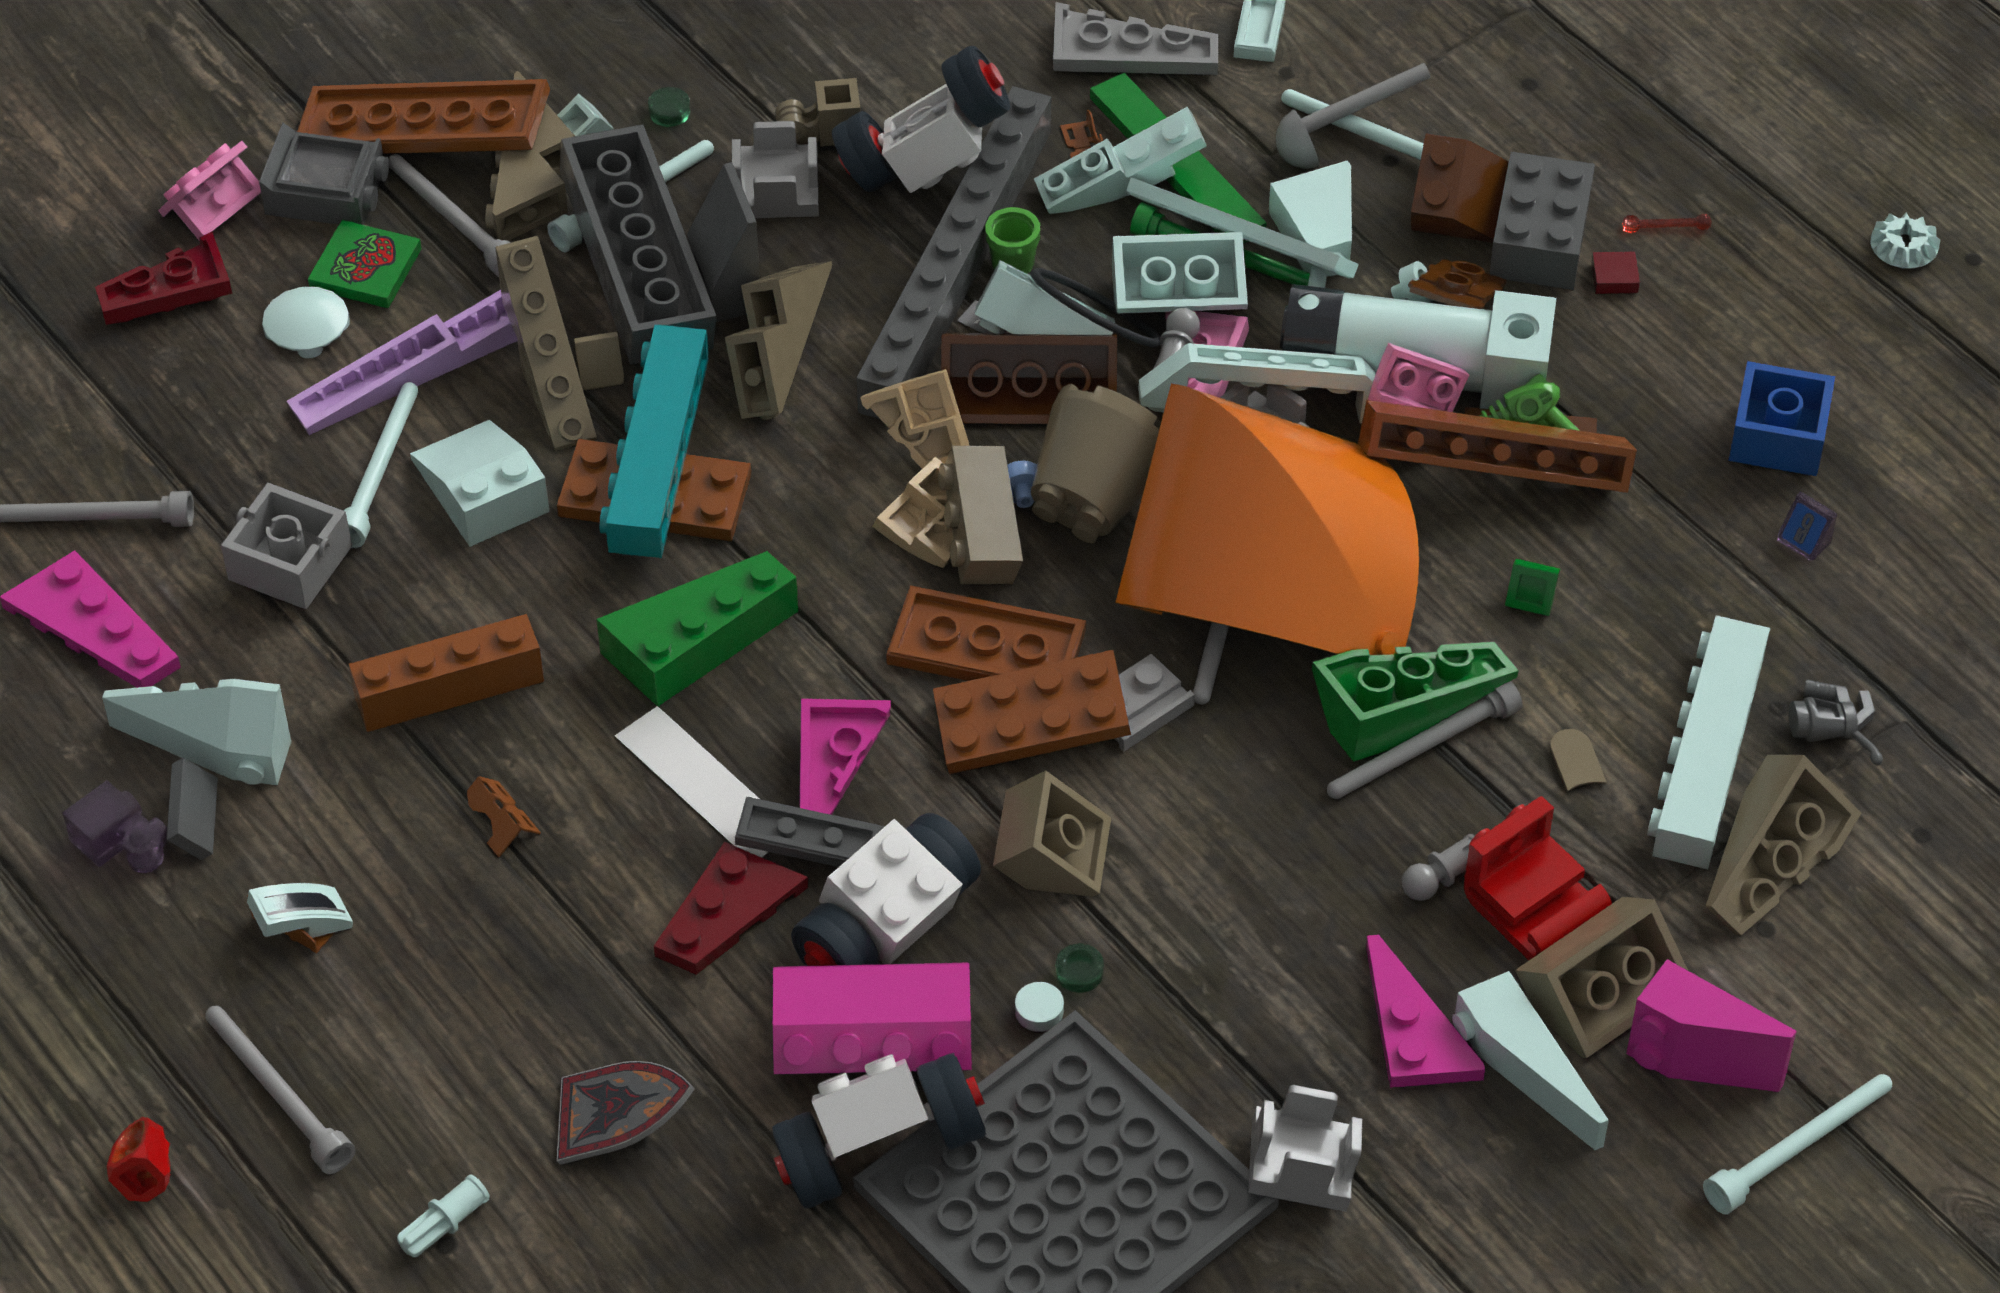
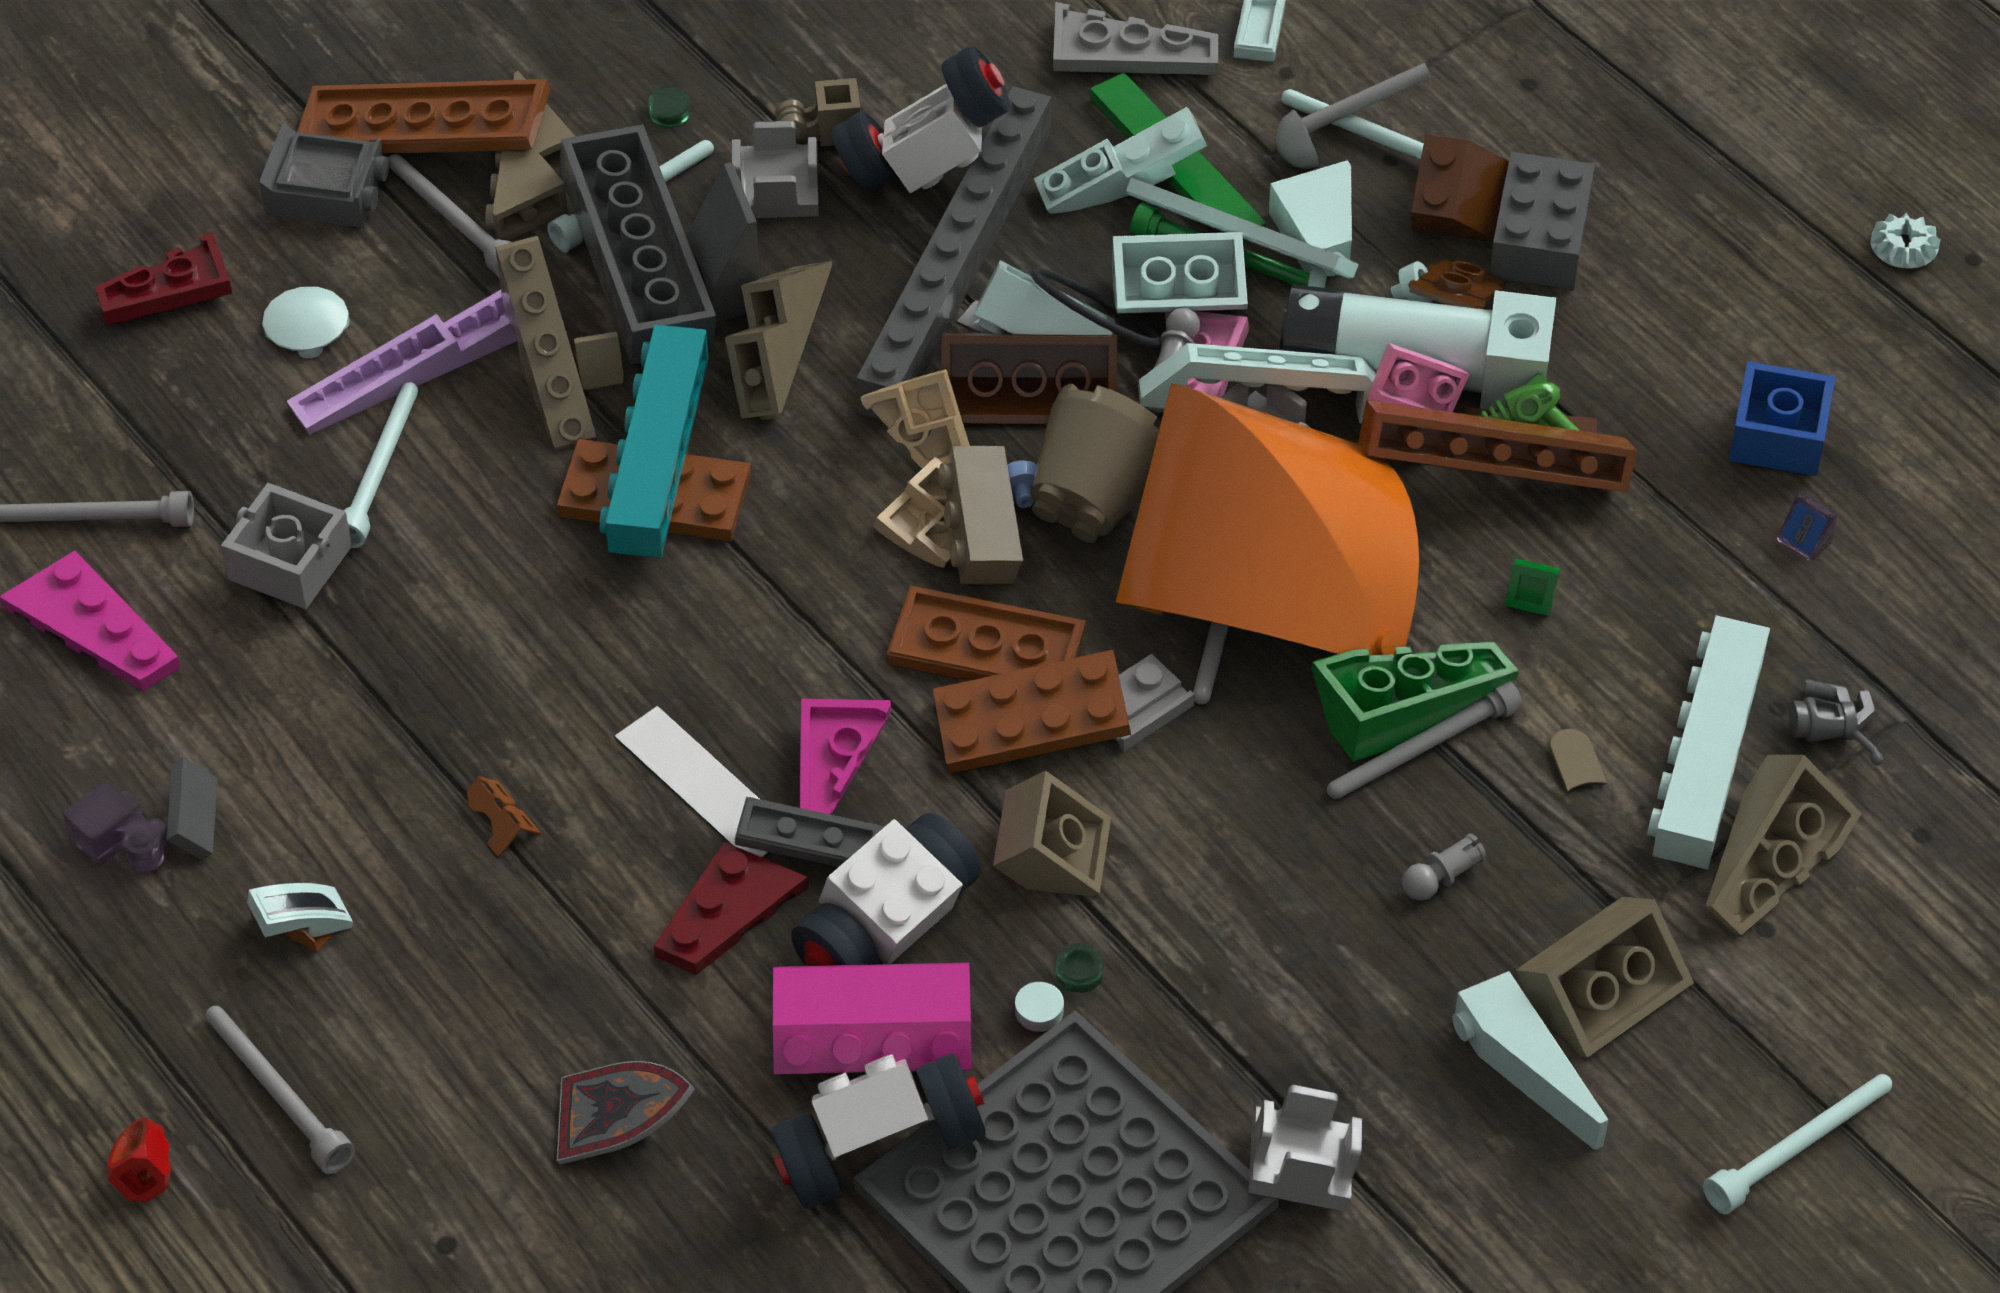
(212, 191): bright pink bracket -> none
(227, 728): light aqua wedge -> none
(365, 263): green tile -> none
(443, 1216): light aqua axle -> none
(446, 672): dark orange brick -> none
(483, 481): light aqua slope -> none
(583, 117): light aqua slope -> none
(698, 625): green wedge -> none
(1013, 237): bright green piece -> none
(1081, 140): dark orange piece -> none
(1415, 1034): dark pink wing -> none
(1529, 881): red piece -> none
(1615, 272): dark red tile -> none
(1632, 223): clear red hinge -> none
(1707, 1034): dark pink slope -> none

